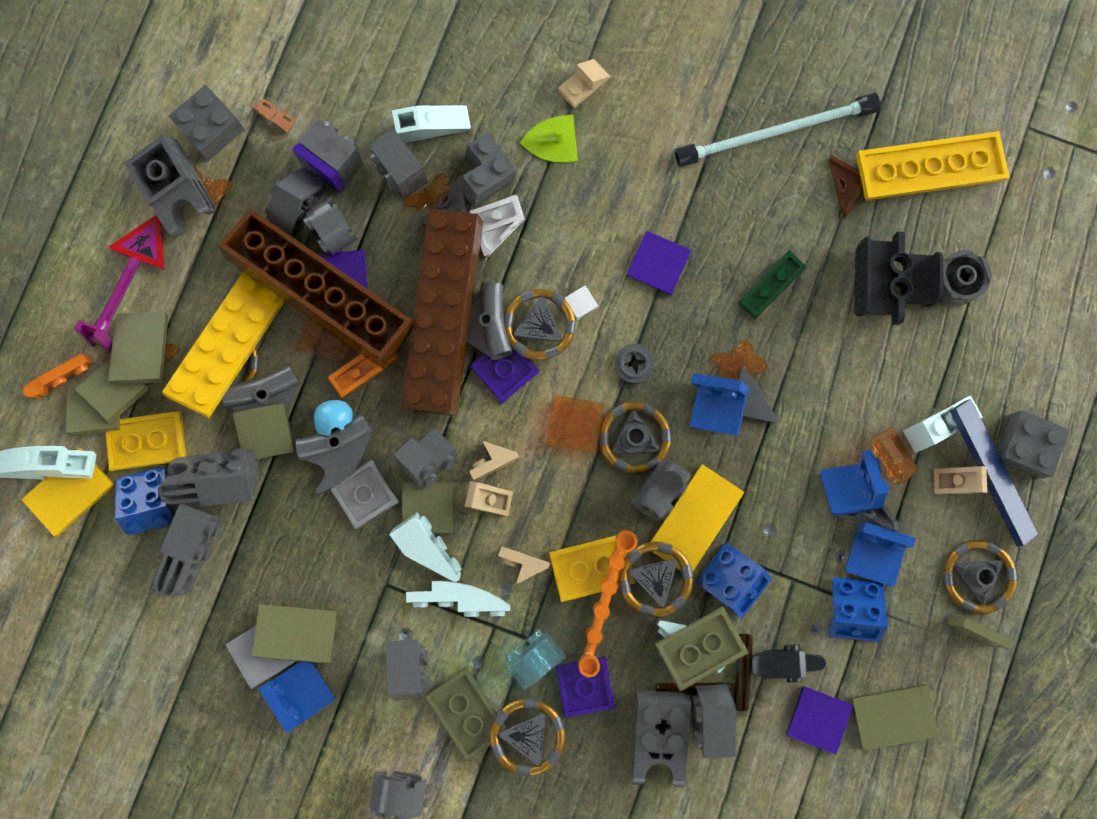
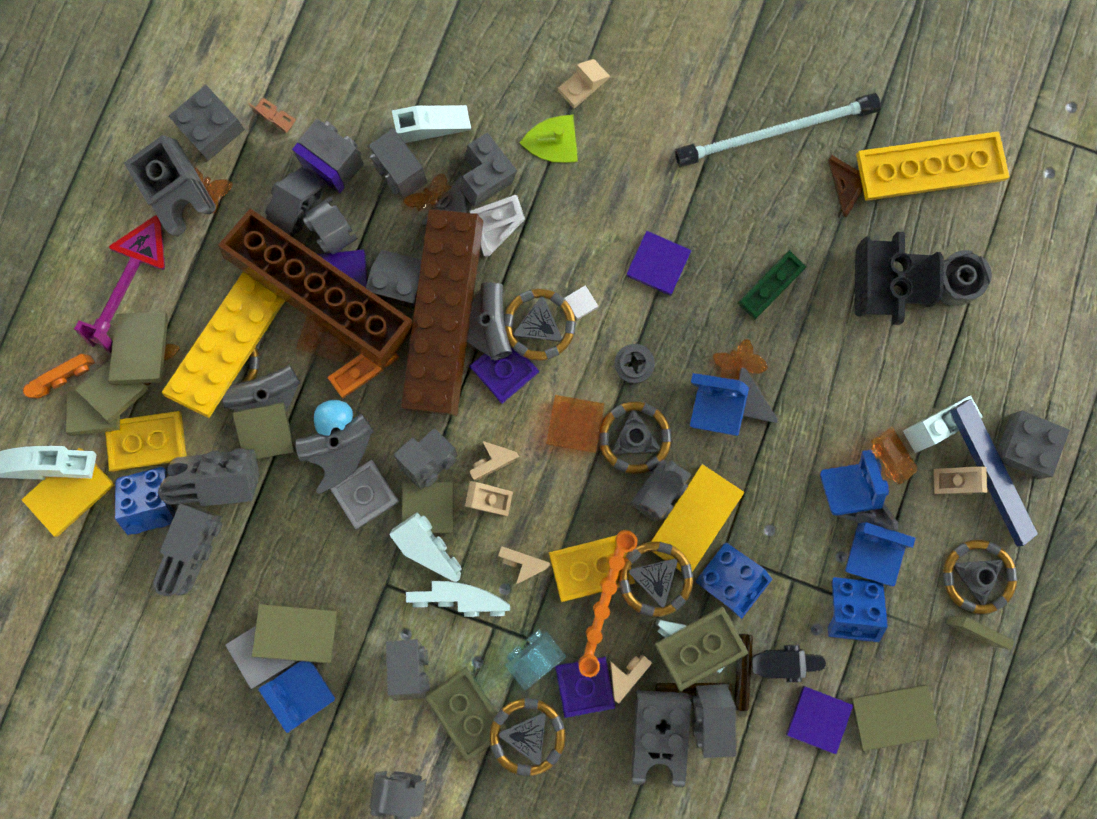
(395, 278): none -> dark grey slope
(624, 682): none -> tan slope

